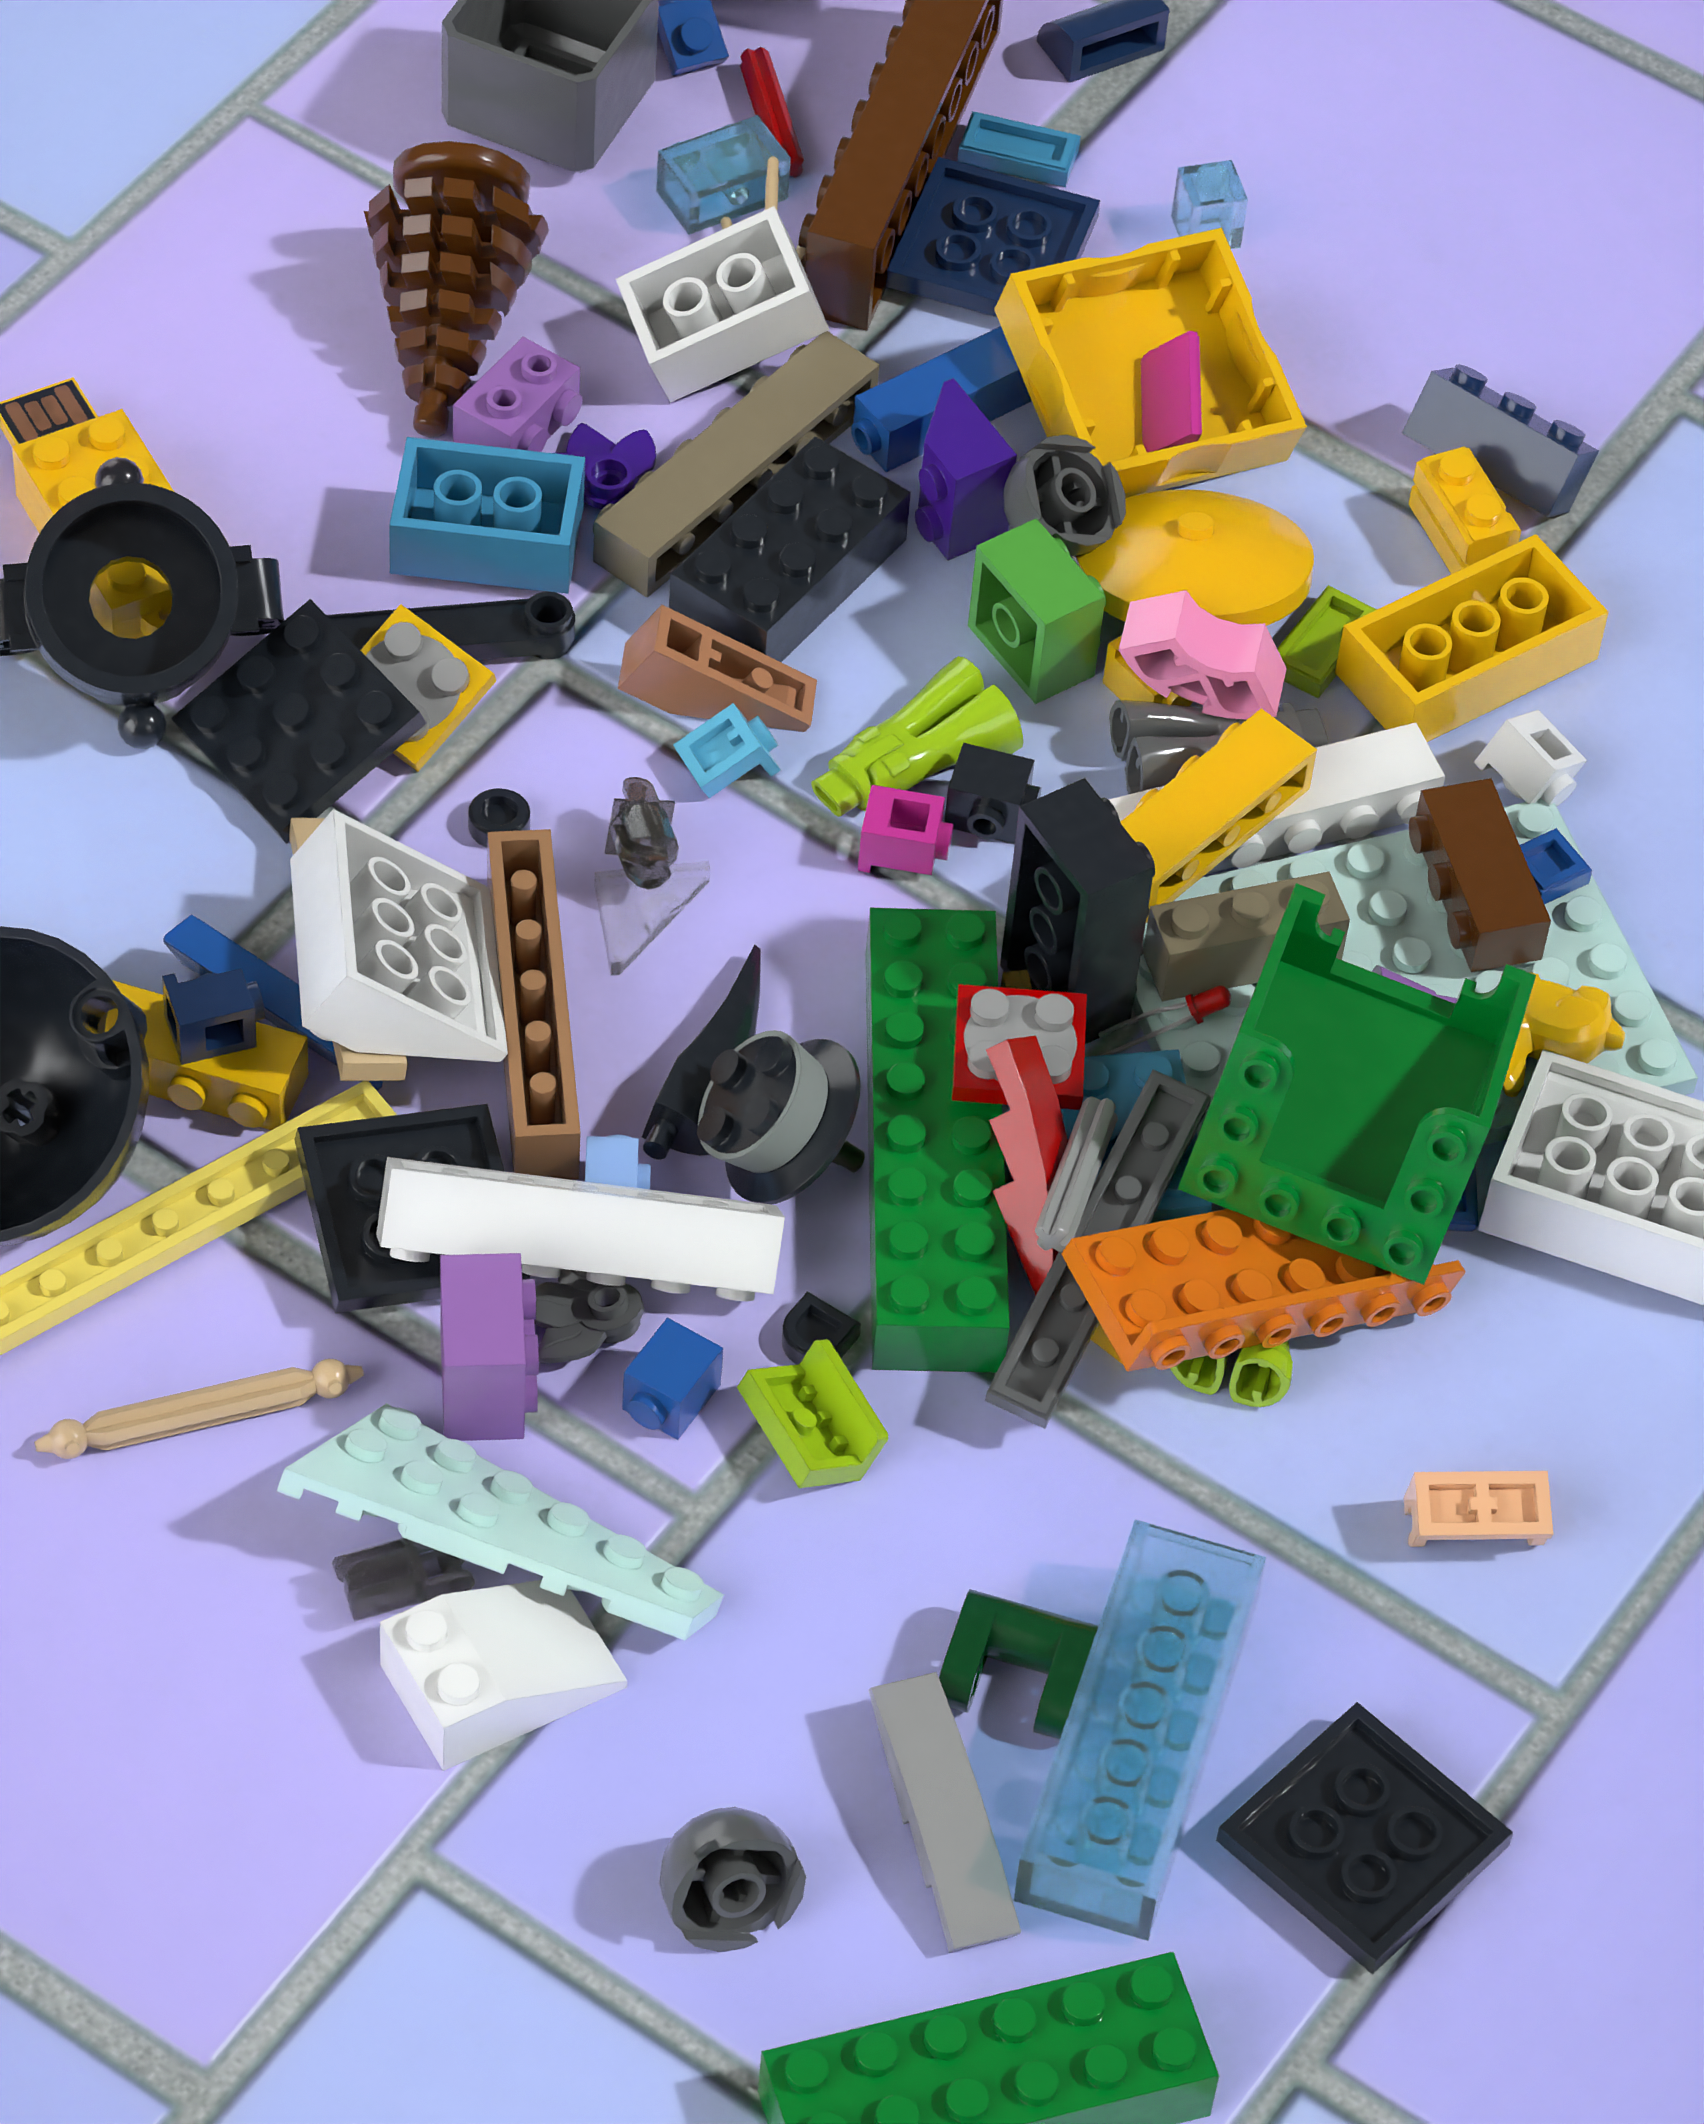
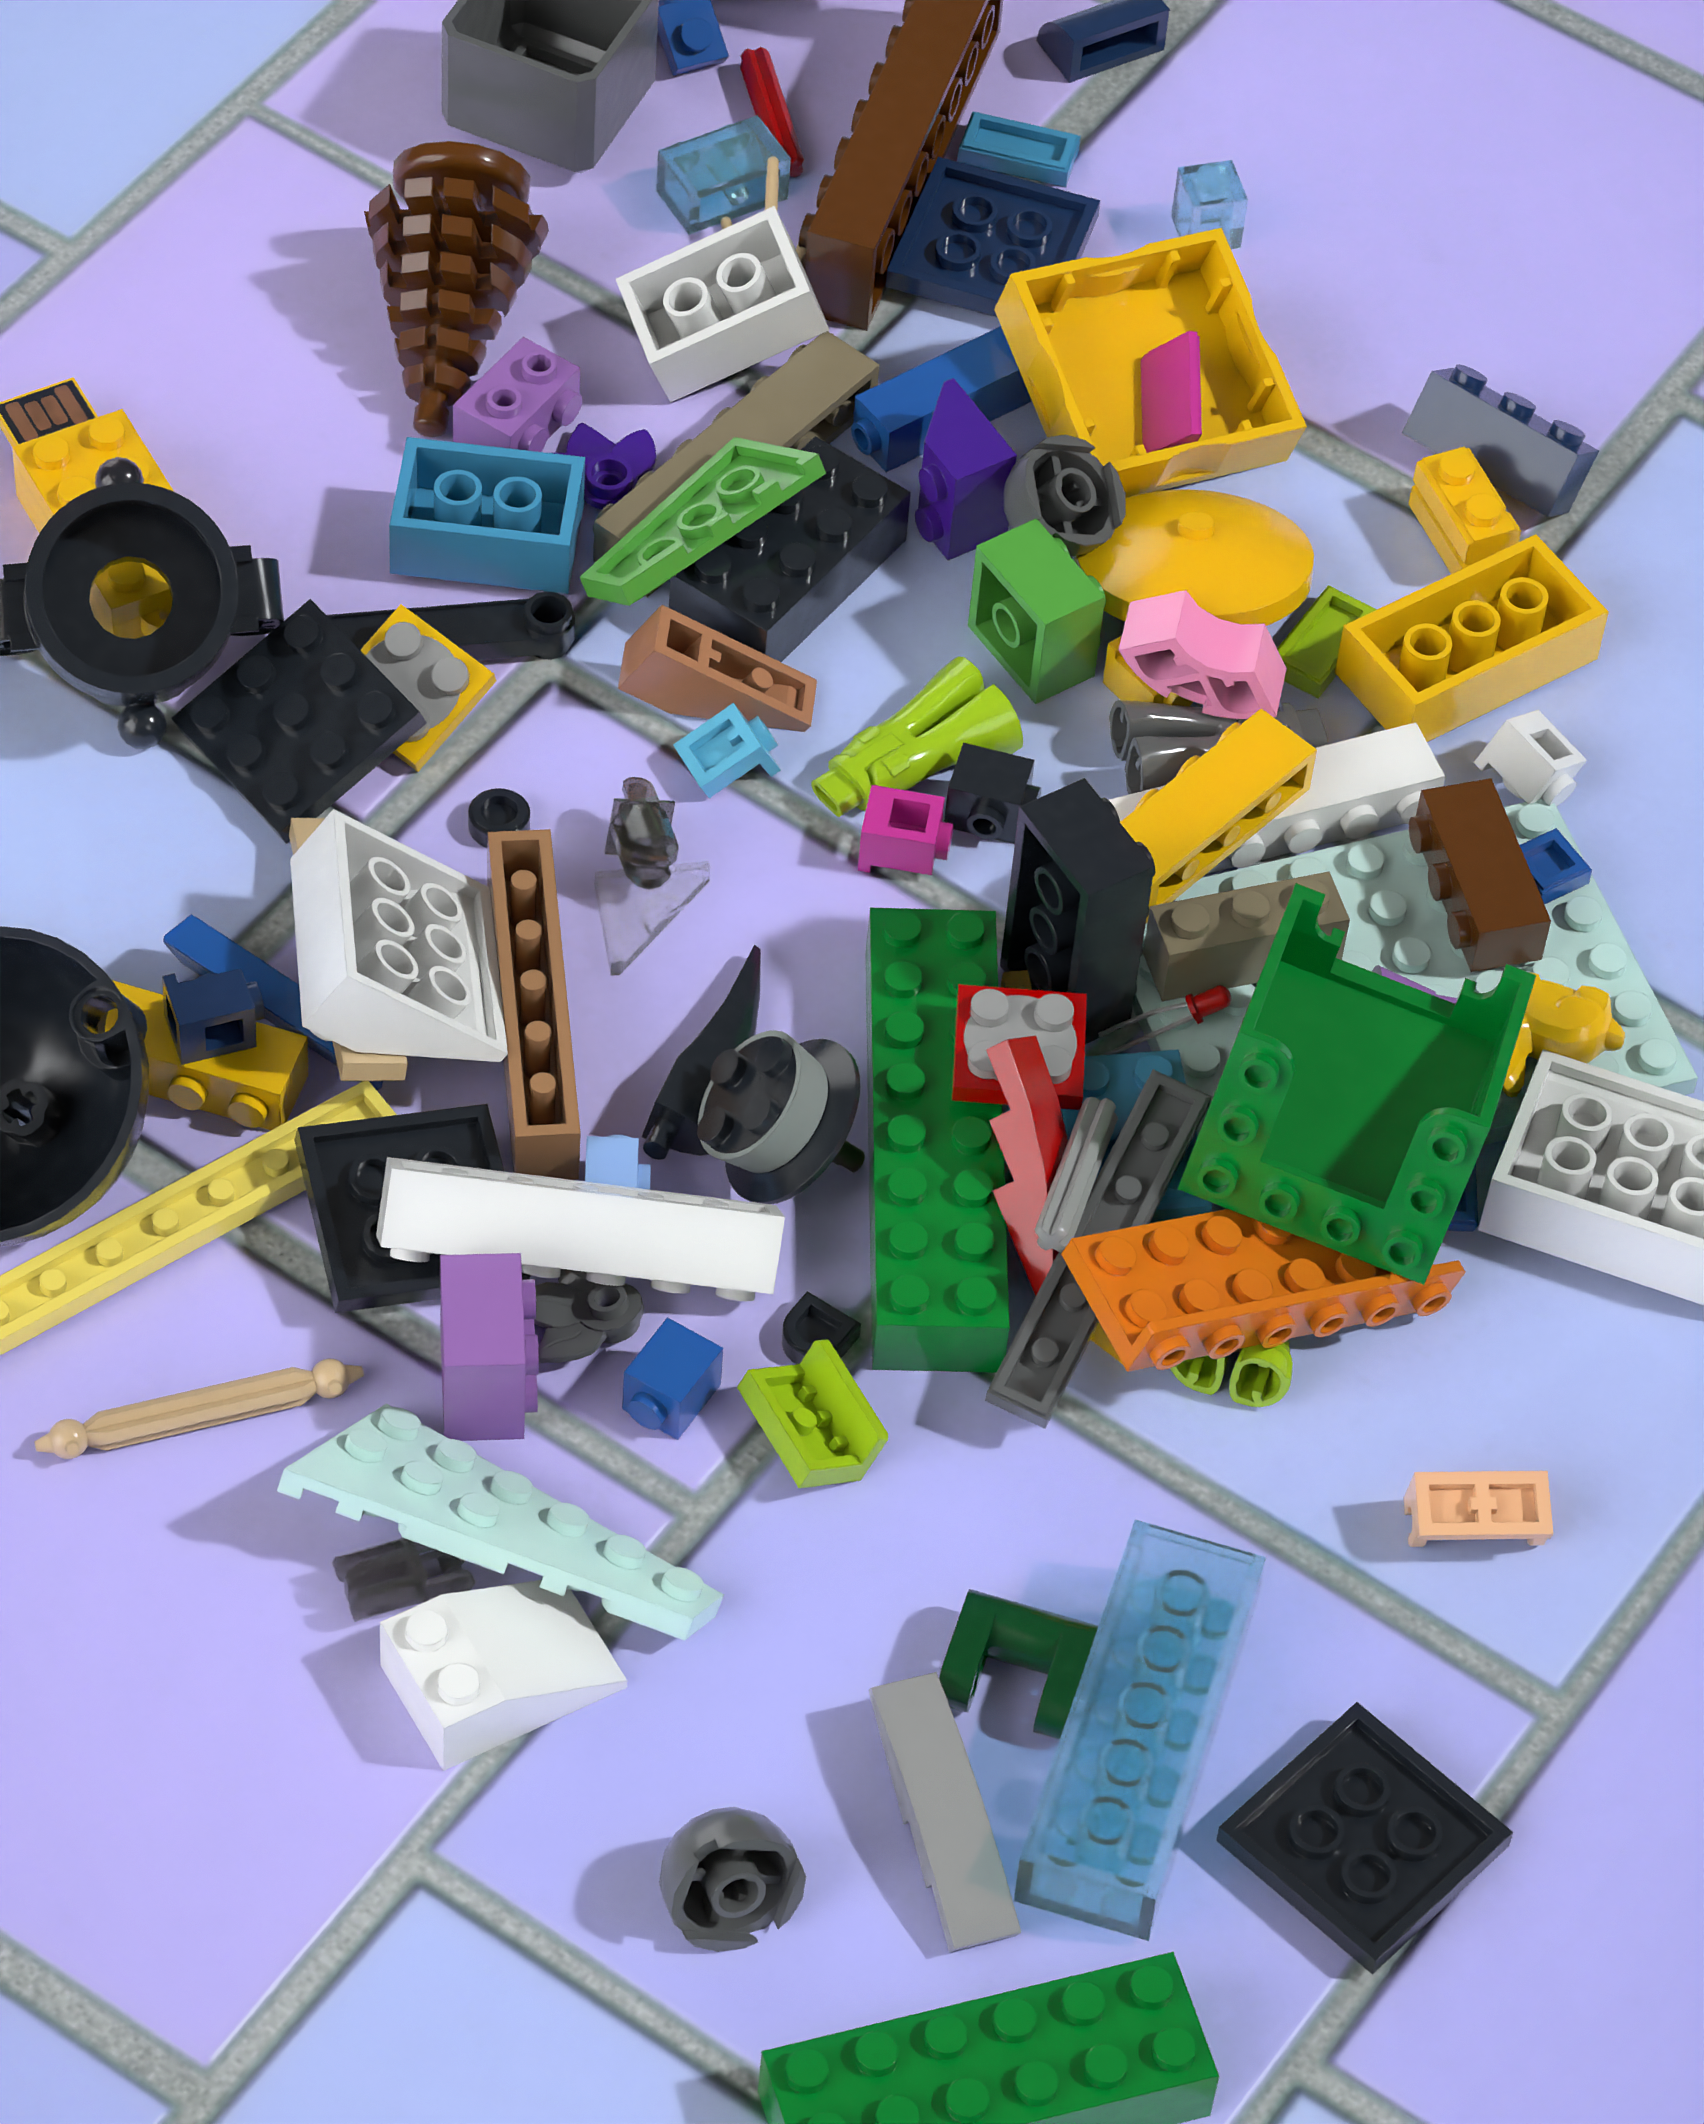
(701, 514): none -> bright green wing

